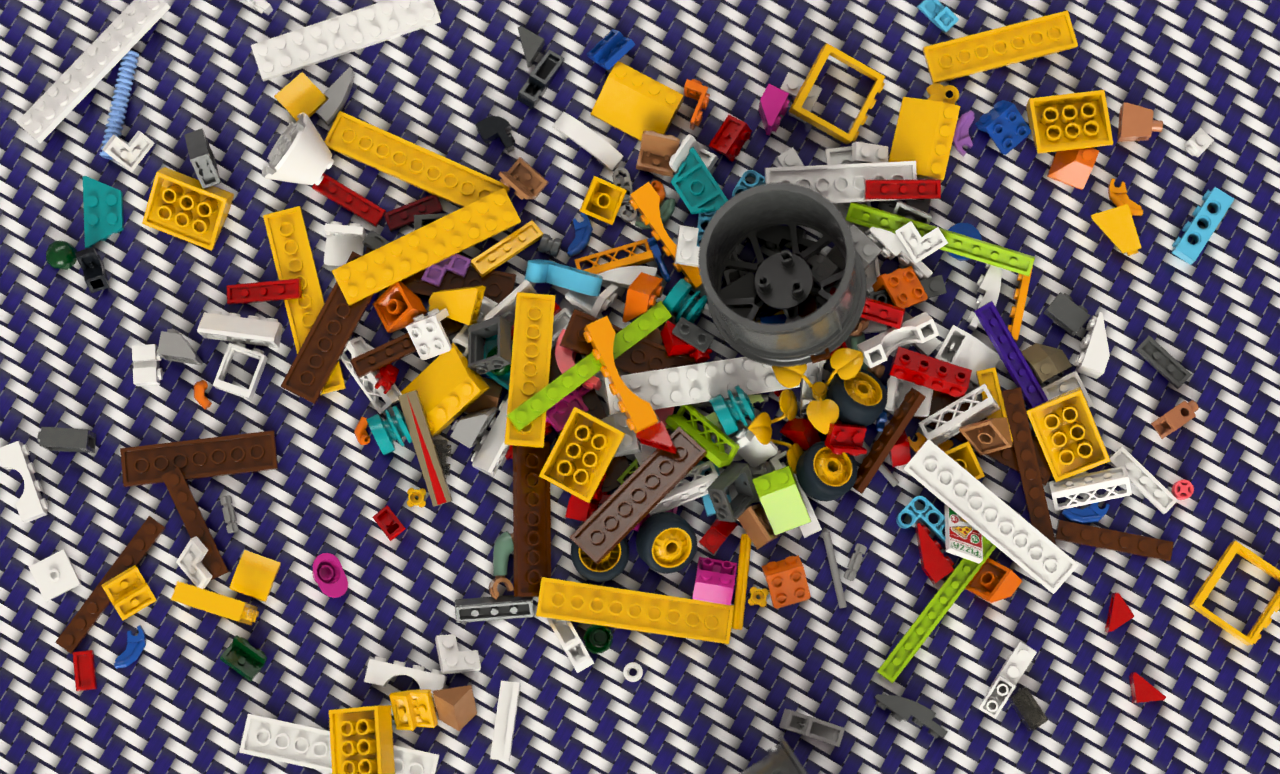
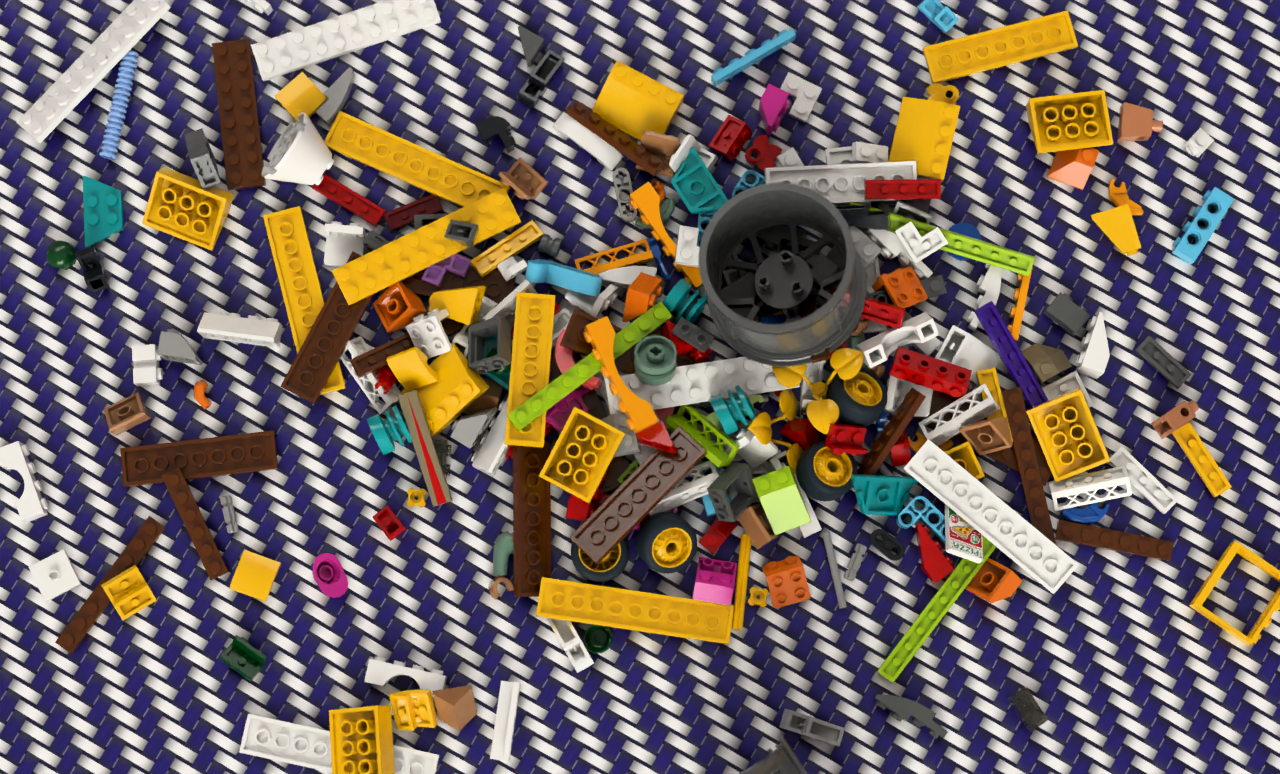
(67, 439): dark grey window -> none
(84, 670): red tile -> none
(126, 414): none -> medium nougat slope
(128, 154): white plate -> none
(134, 648): blue piece -> none
(191, 563): white plate -> none
(215, 603): yellow window -> none
(219, 382): white window -> none
(238, 114): none -> reddish brown plate
(264, 291): red tile -> none
(361, 433): orange arm -> none
(412, 369): none -> yellow slope
(452, 660): white plate -> none
(462, 232): none -> dark grey slope
(490, 609): dark grey slope -> none
(510, 268): none -> white bracket
(582, 236): blue piece -> none
(603, 200): yellow slope -> none
(610, 49): blue slope -> none
(615, 138): none -> reddish brown plate
(633, 678): white plate -> none
(655, 360): none -> sand green wheel
(698, 92): orange bracket -> none
(752, 56): none -> medium azure plate
(766, 153): none -> red plate
(796, 107): yellow window -> none
(861, 216): none -> black slope
(882, 493): none -> teal wing
(887, 544): none -> black plate
(961, 135): medium lavender piece -> none
(1004, 126): blue bracket -> none
(1007, 679): white slope -> none
(1118, 613): red slope -> none
(1142, 690): red slope -> none
(1185, 487): coral wheel -> none
(1201, 459): none -> yellow plate

